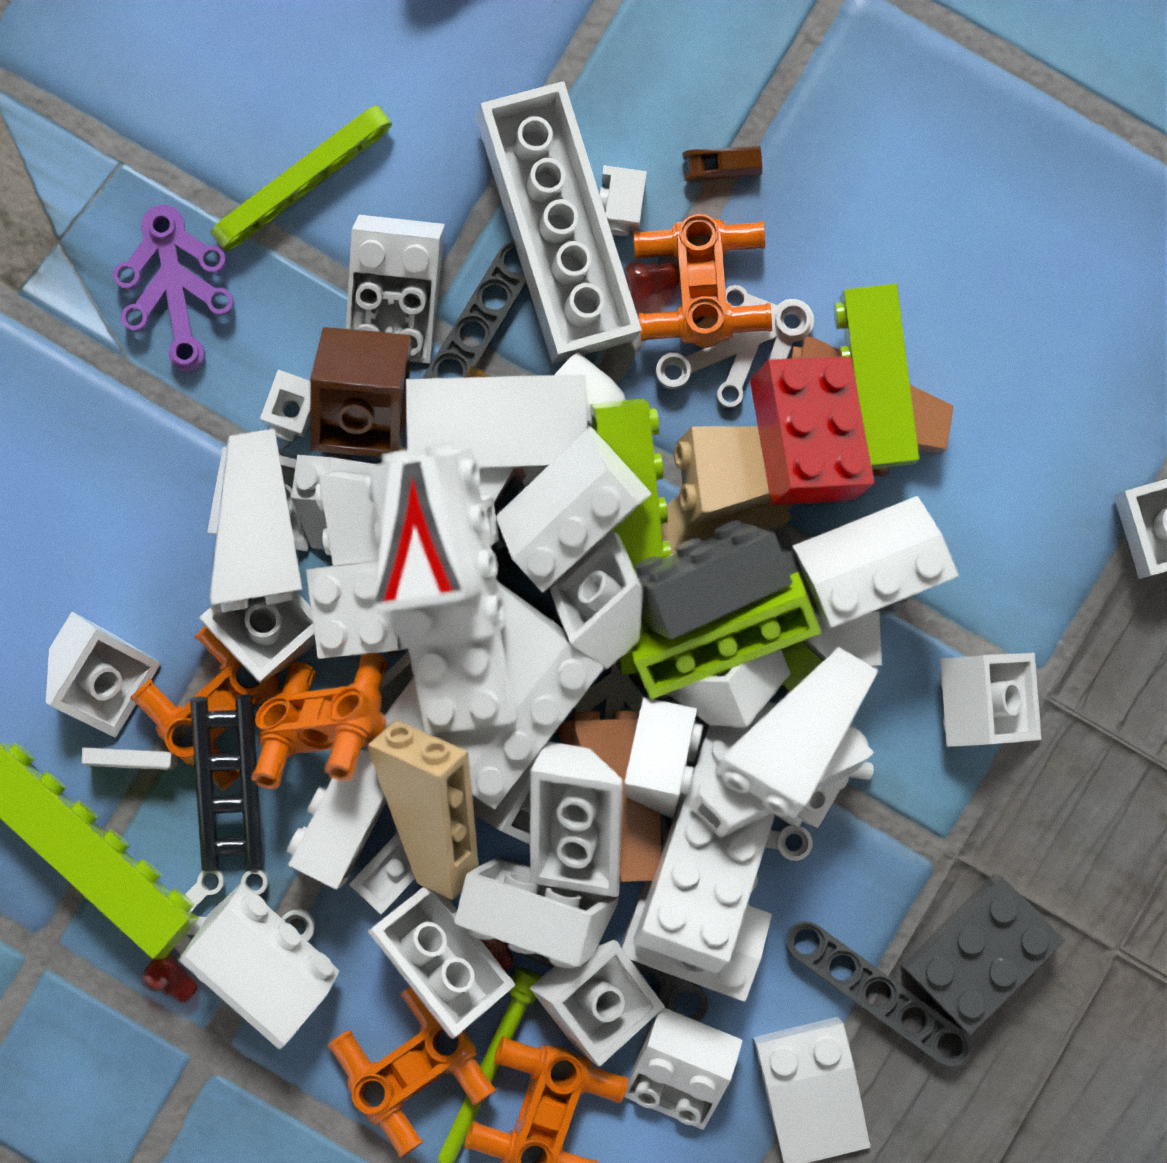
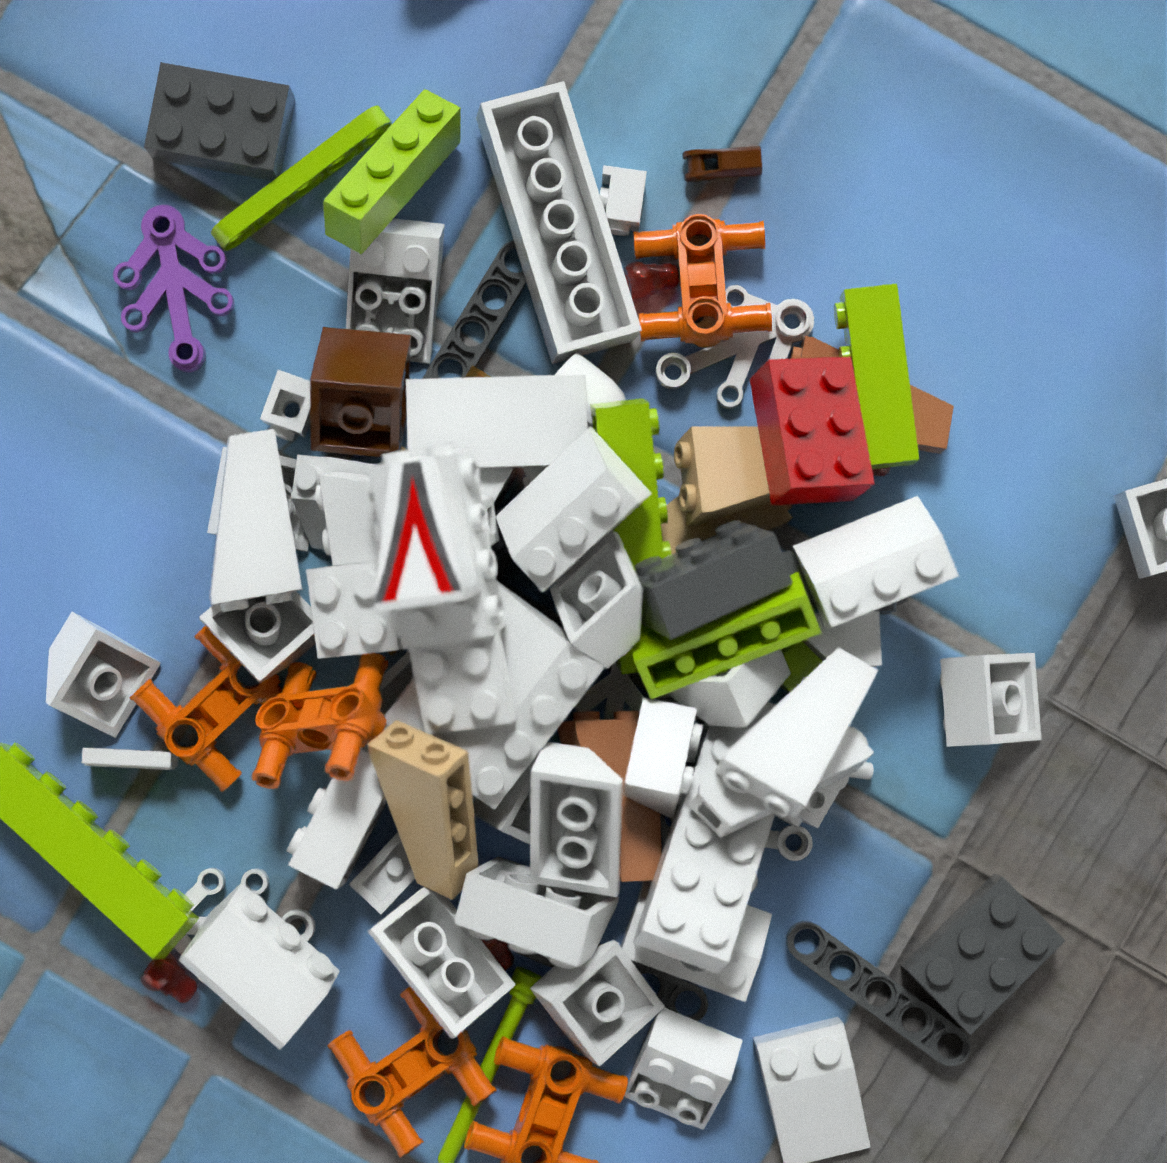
(219, 121): none -> dark grey brick
(244, 761): black bar -> none
(392, 171): none -> lime brick

